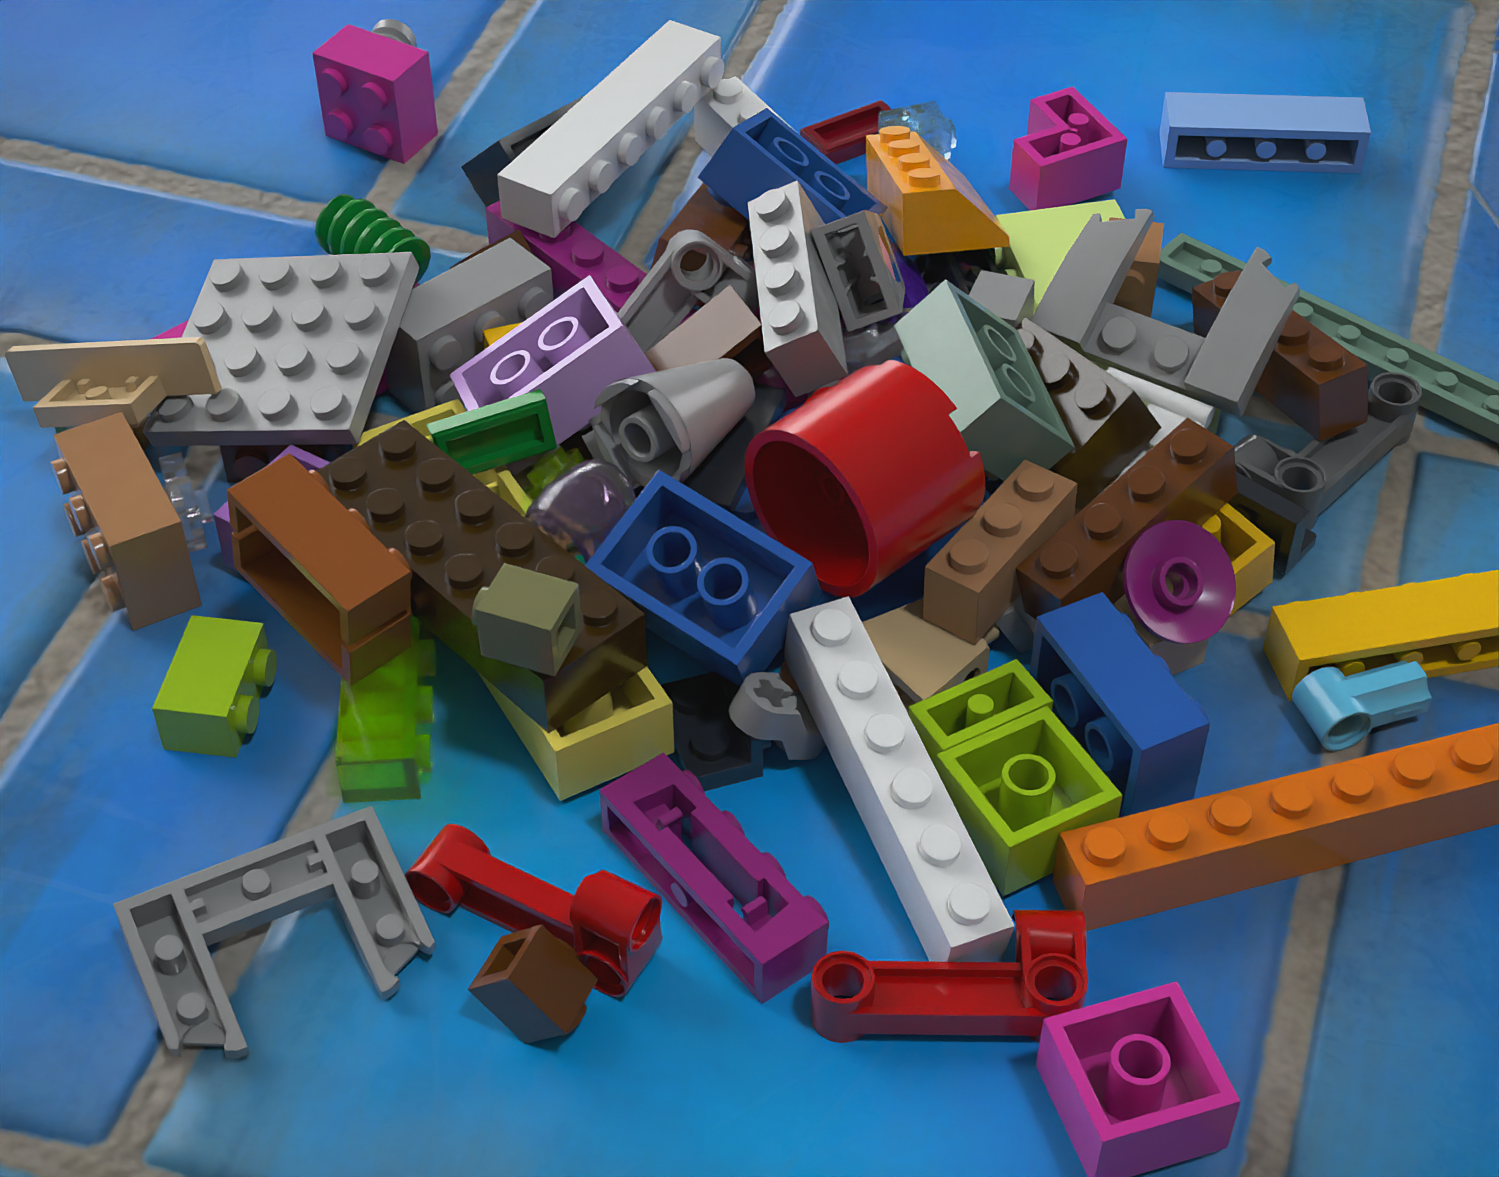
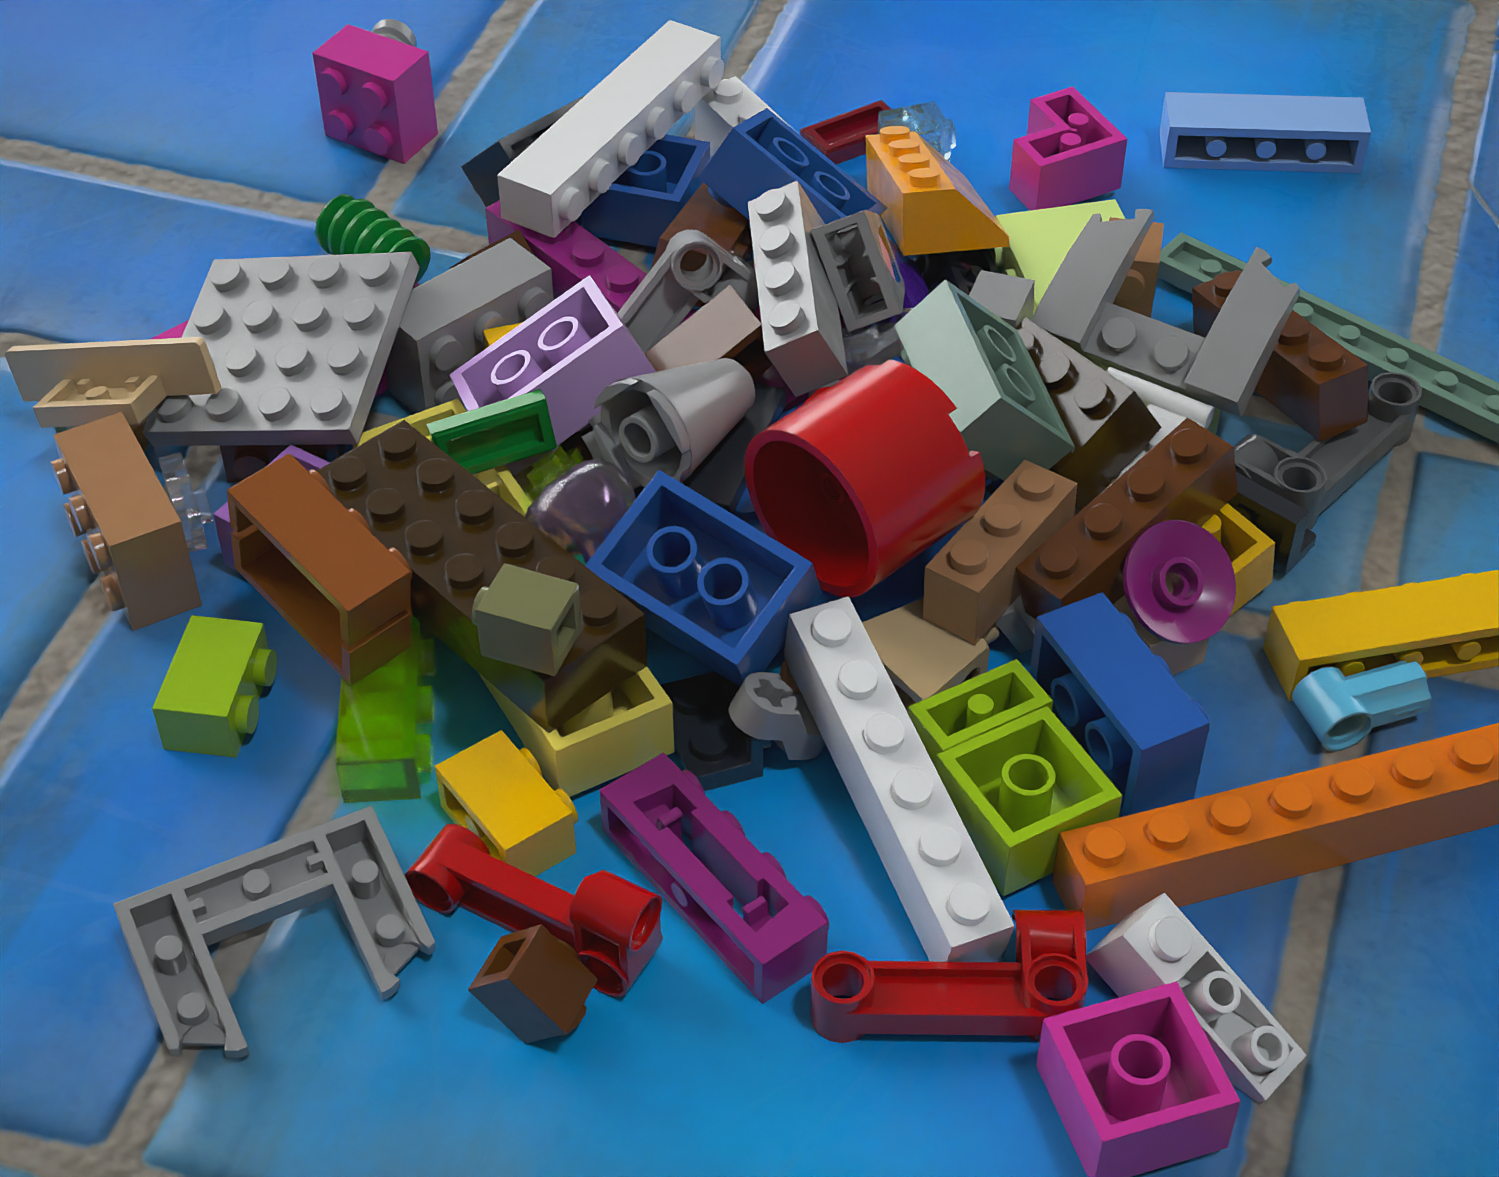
(508, 804): none -> yellow brick
(649, 192): none -> blue brick
(1164, 947): none -> white slope

